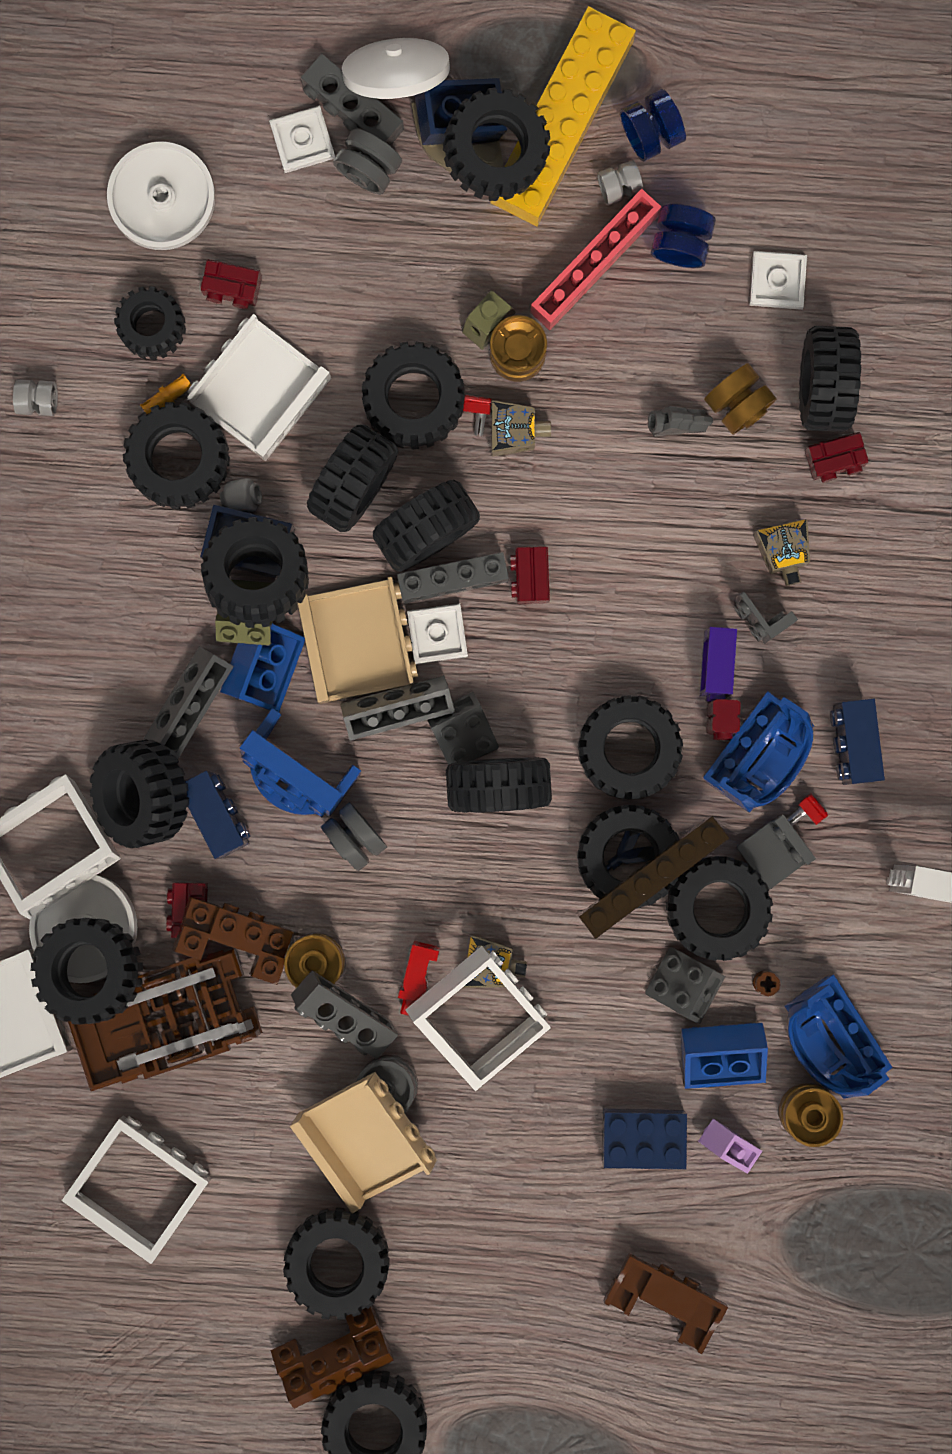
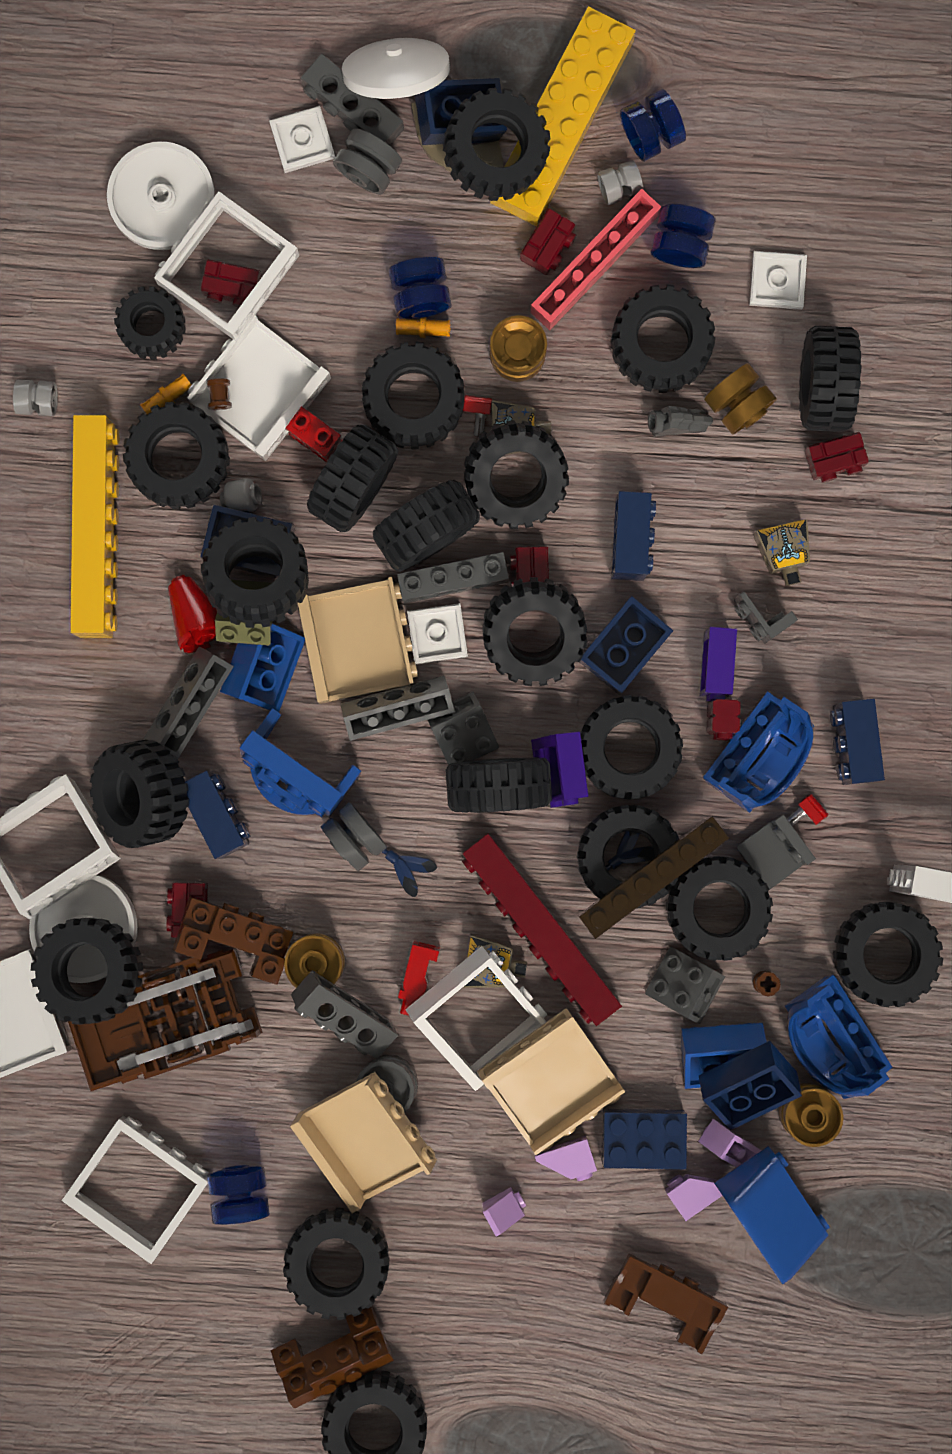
(94, 526): none -> yellow brick
(191, 614): none -> red cone
(196, 231): none -> white window
(219, 394): none -> reddish brown bush
(237, 1186): none -> clear blue wheel
(313, 434): none -> red hips
(404, 864): none -> dark blue piece
(420, 287): none -> clear blue wheel
(423, 327): none -> light orange pin
(486, 318): olive torso -> none
(503, 1210): none -> lavender slope
(525, 508): none -> black tyre
(538, 665): none -> black tyre
(542, 930): none -> dark red brick
(548, 241): none -> dark red brick
(551, 1082): none -> tan panel
(566, 766): none -> dark purple window
(569, 1159): none -> lavender slope
(625, 645): none -> dark blue brick
(633, 536): none -> dark blue brick
(669, 304): none -> black tyre
(692, 1193): none -> lavender slope
(750, 1085): none -> dark blue brick
(774, 1212): none -> blue windscreen
(923, 962): none -> black tyre

